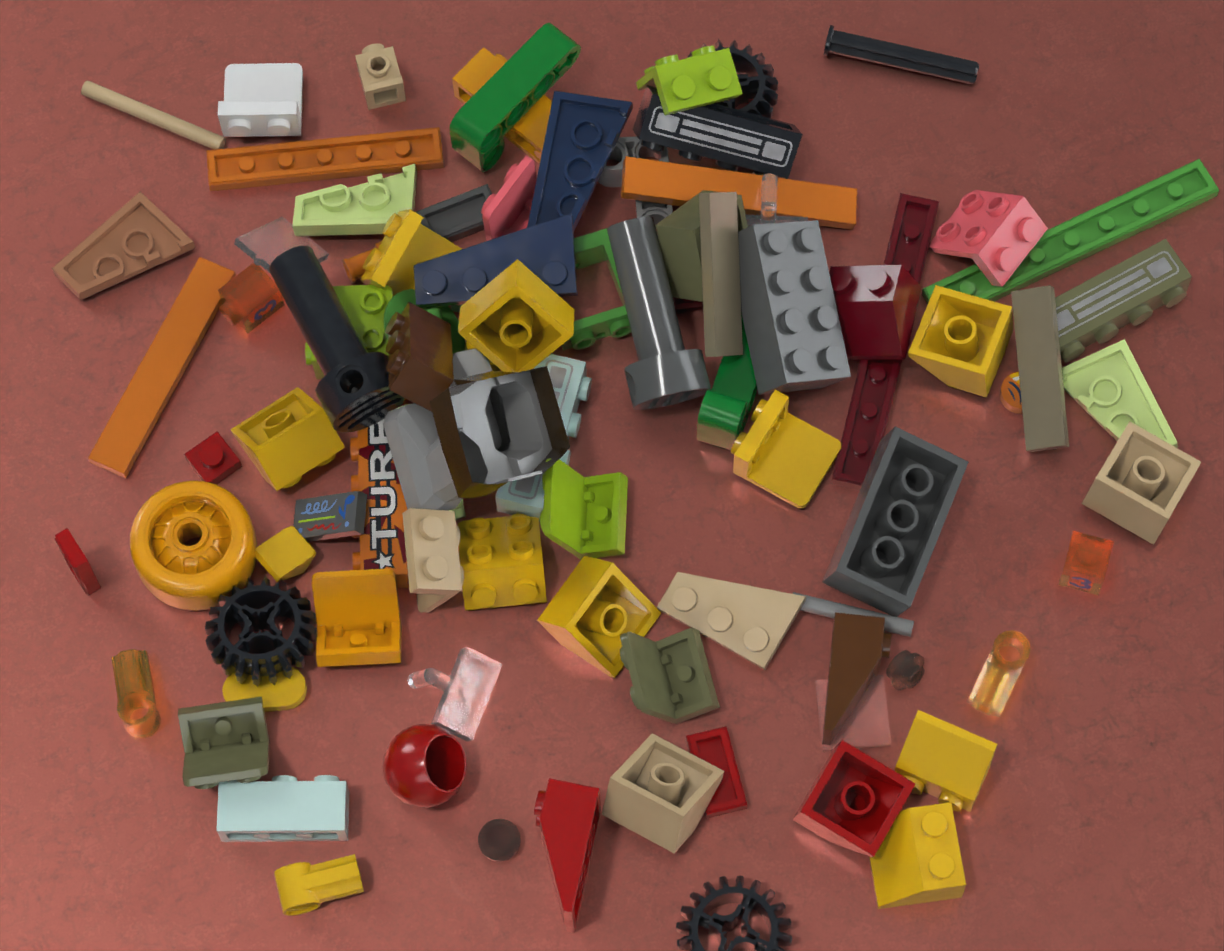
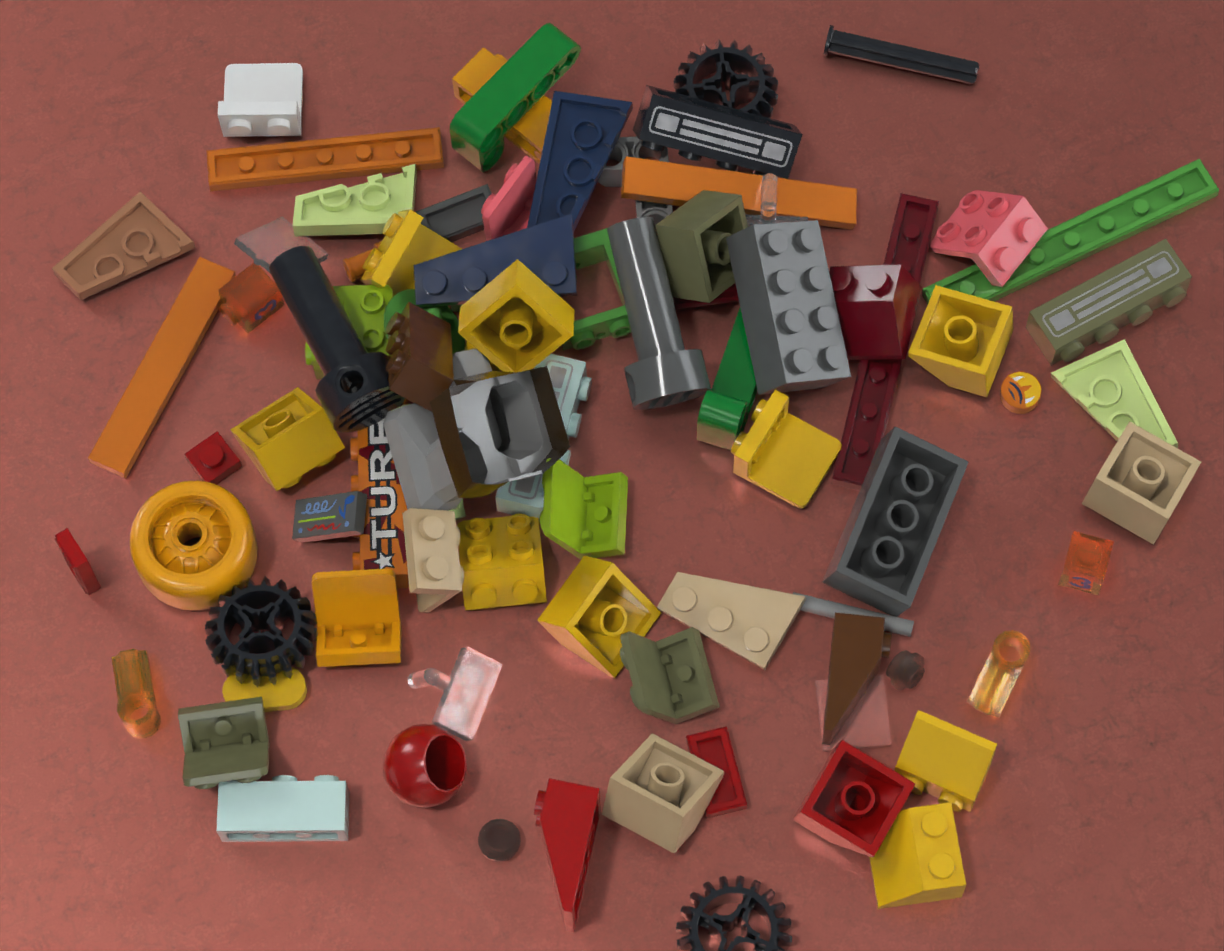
(153, 115): tan bar -> none
(285, 554): yellow slope -> none
(307, 885): yellow piece -> none
(380, 76): tan brick -> none
(693, 81): lime bracket -> none
(720, 274): dark tan tile -> none
(1040, 369): dark tan tile -> none

